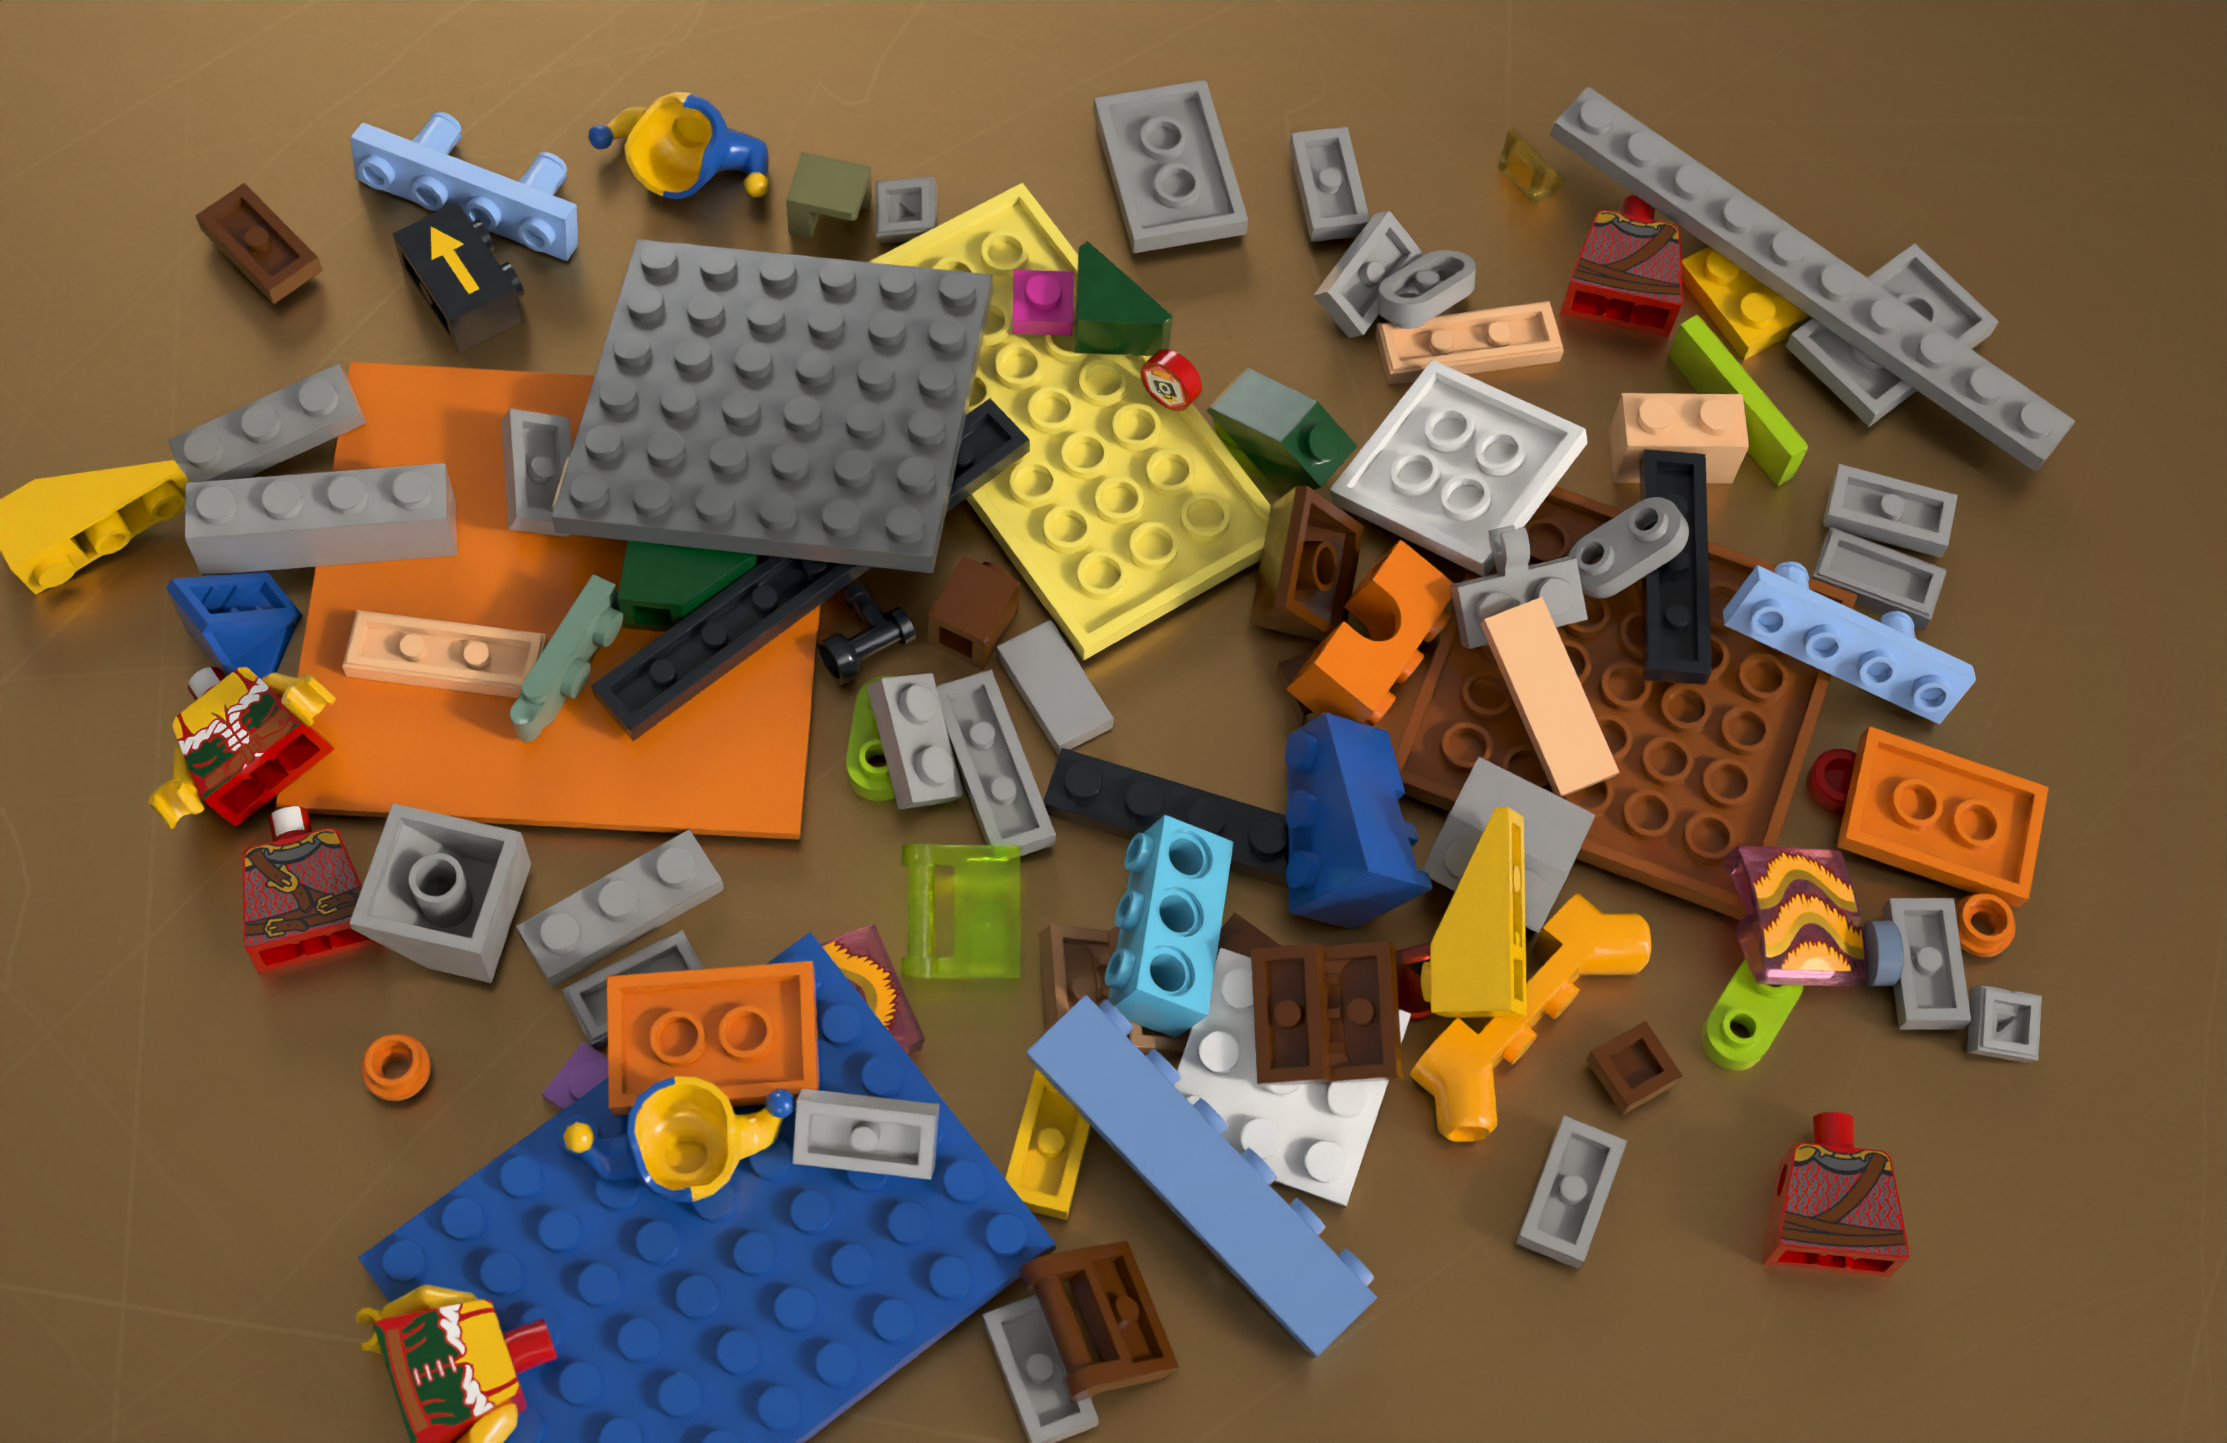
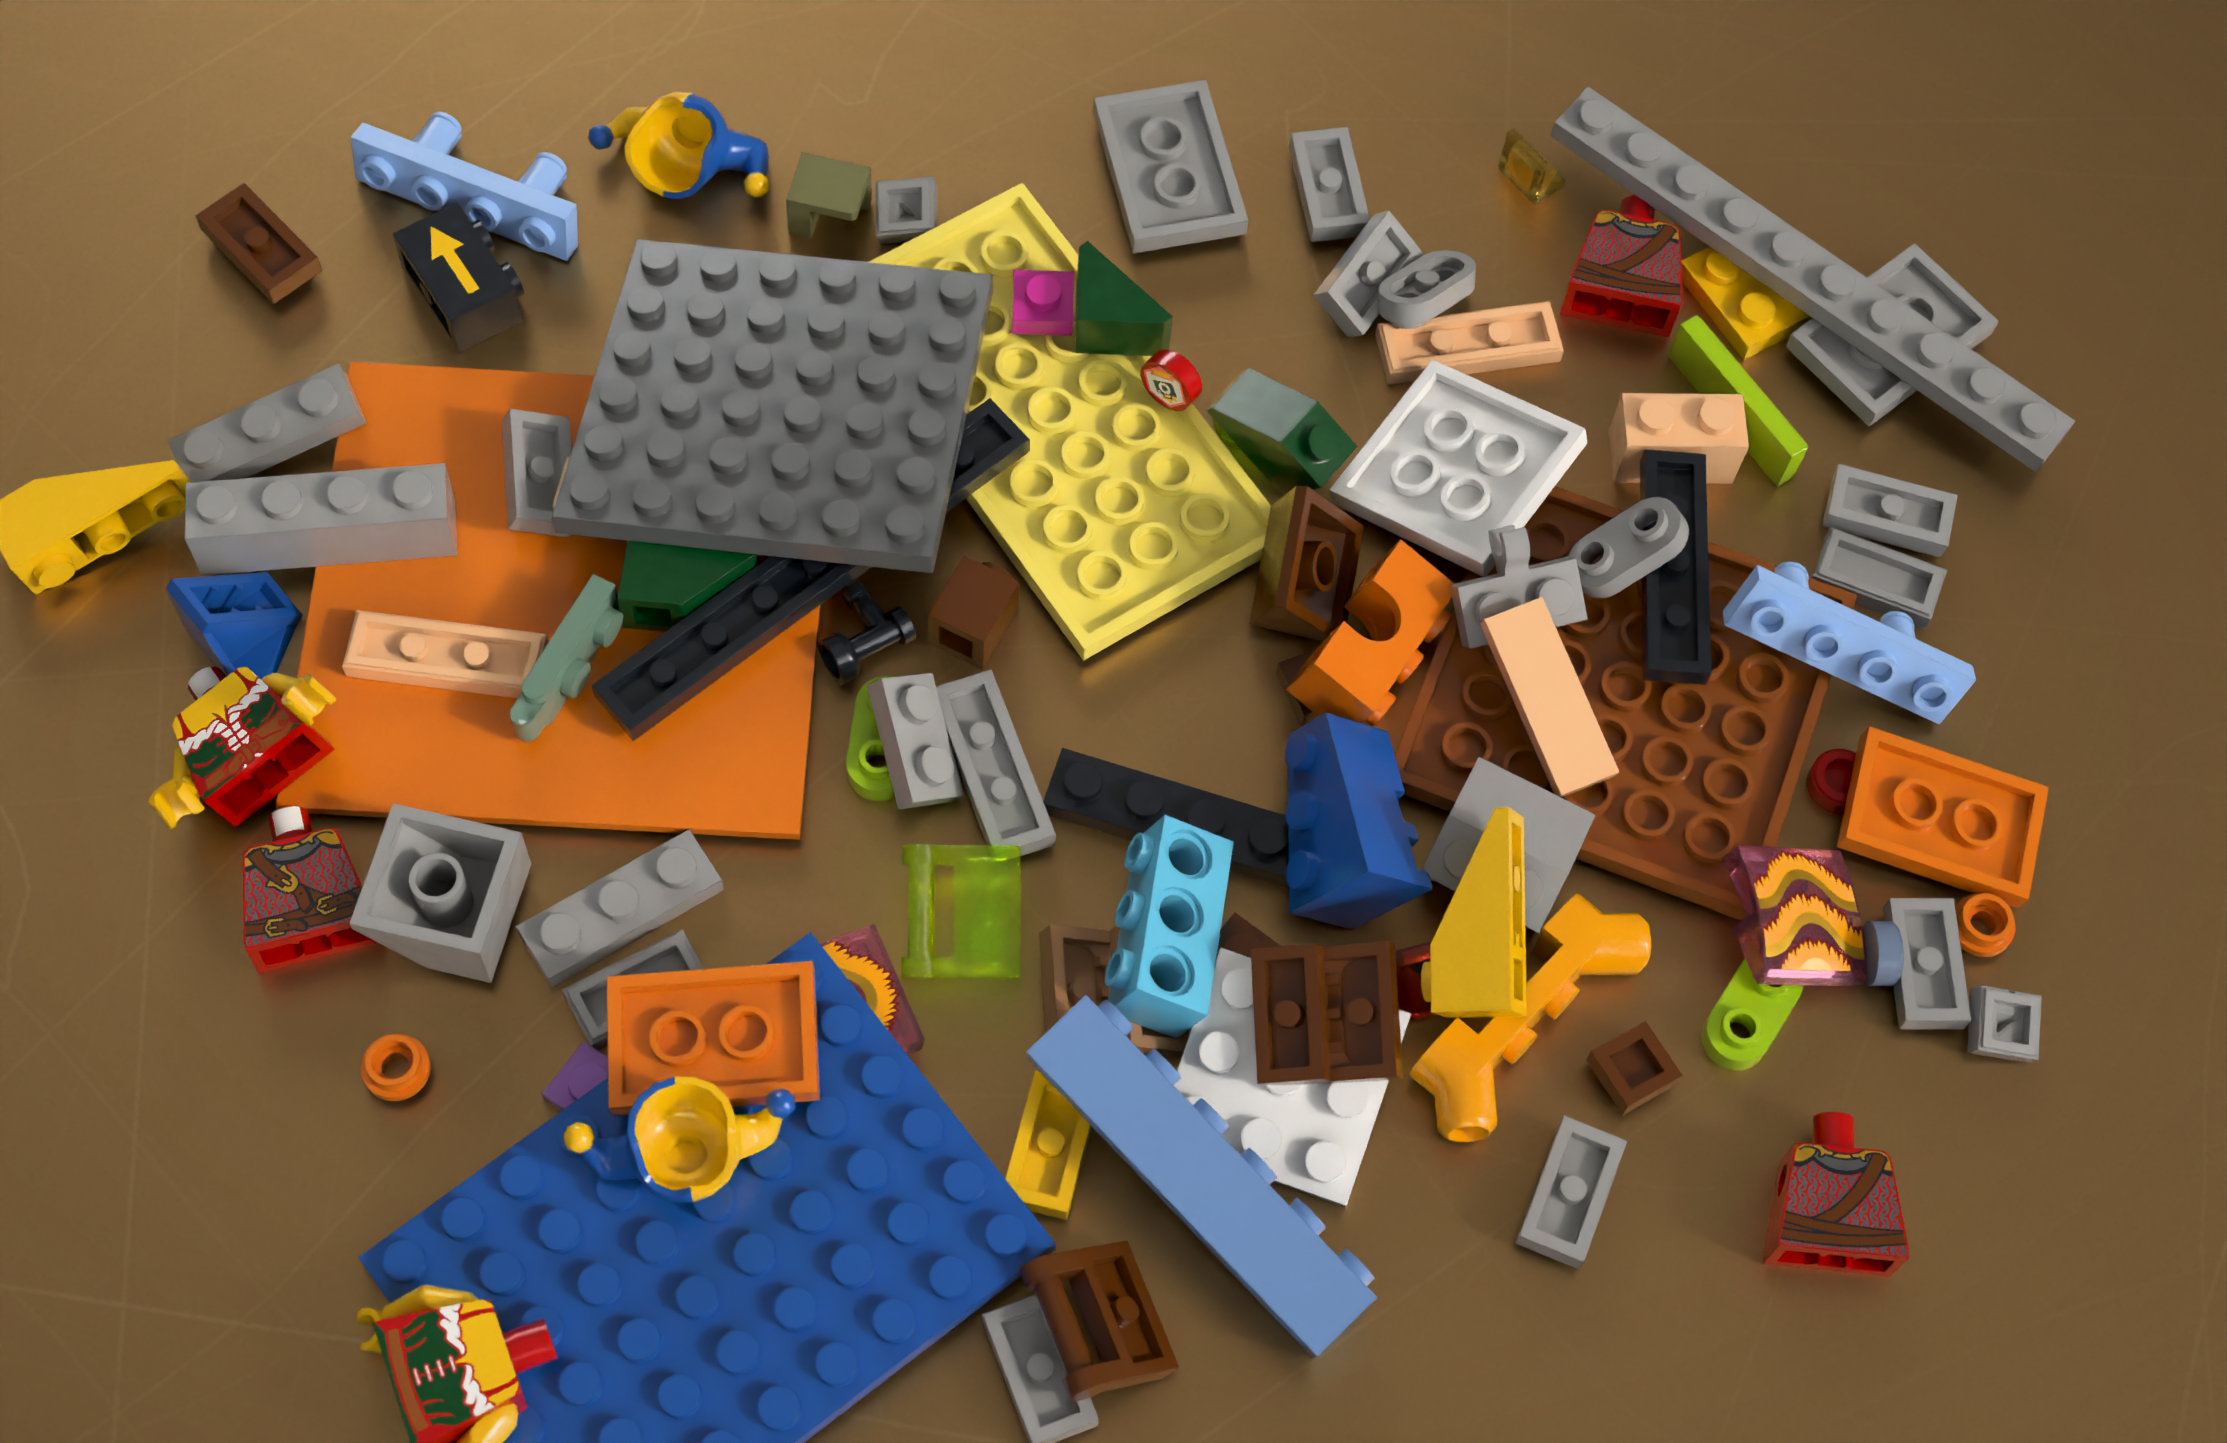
(865, 1133): light grey plate -> none
(1054, 687): light grey tile -> none

